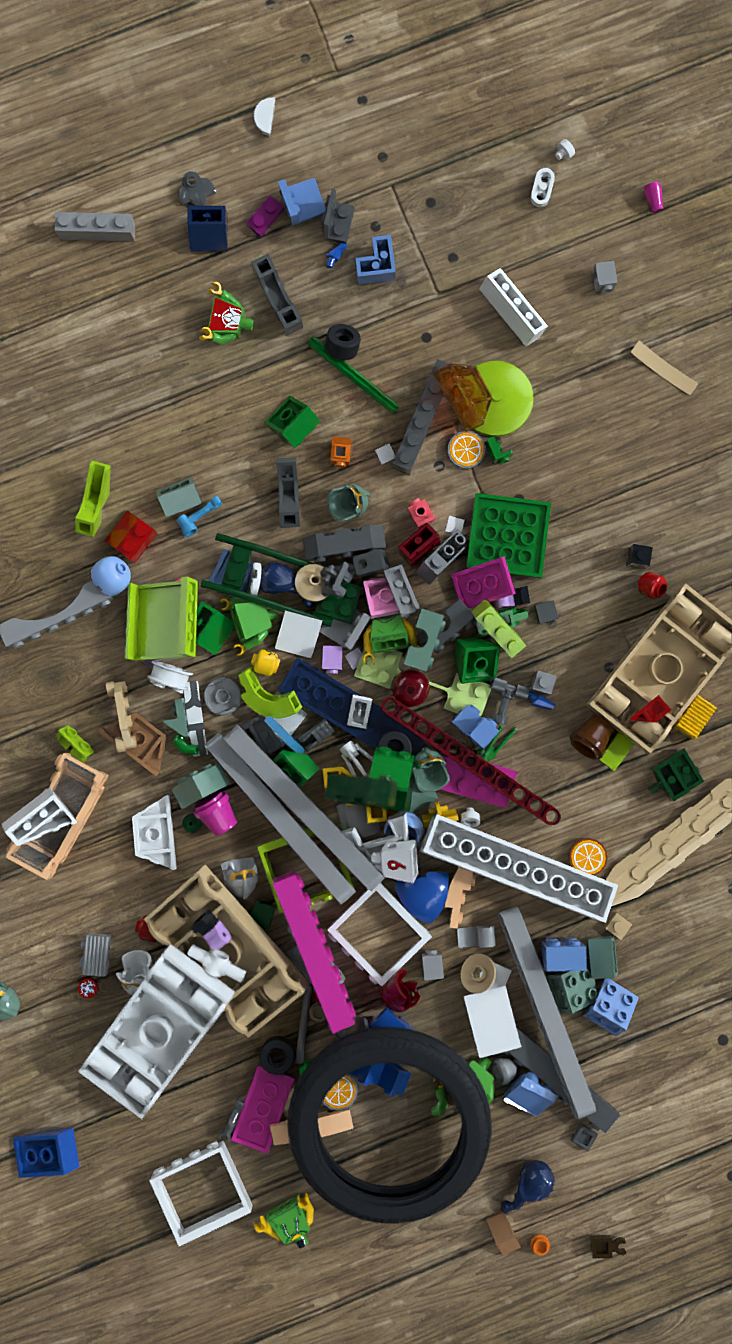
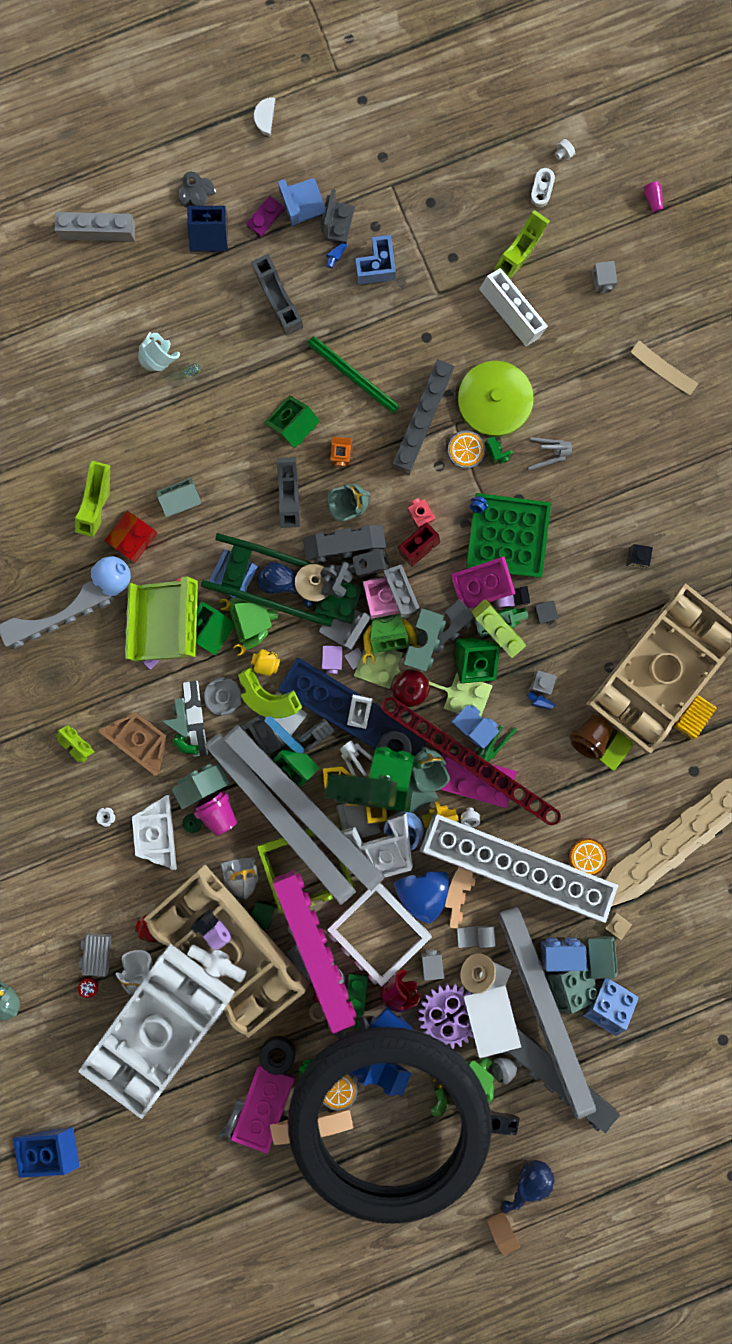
(38, 817): white wedge -> none
(79, 790): windscreen -> none
(100, 817): none -> white plate
(117, 690): tan plate -> none
(155, 356): none -> light aqua helmet
(169, 675): white wheel -> none
(187, 524): dark azure brick -> none
(192, 370): none -> clear light blue tile
(213, 1222): white window -> none
(226, 318): torso -> none
(254, 580): white tile -> none
(289, 1221): torso -> none
(298, 634): white sticker -> none
(303, 1025): light grey bar -> none
(342, 342): black tyre -> none
(357, 994): none -> green hinge
(385, 453): white sticker -> none
(398, 860): white torso -> none
(439, 1000): none -> lavender gear
(442, 557): dark grey slope -> none
(454, 524): white sticker -> none
(465, 393): clear orange wedge -> none
(478, 504): none -> blue plate
(504, 1123): none -> black leg
(507, 691): dark grey bar -> none
(523, 245): none -> lime arch
(530, 1094): medium blue slope -> none
(540, 1244): orange plate -> none
(561, 448): none -> light grey plant
(584, 1136): dark grey tile -> none
(603, 1246): dark brown plate -> none
(652, 585): red head -> none
(652, 711): red slope -> none
(675, 775): dark green plate -> none

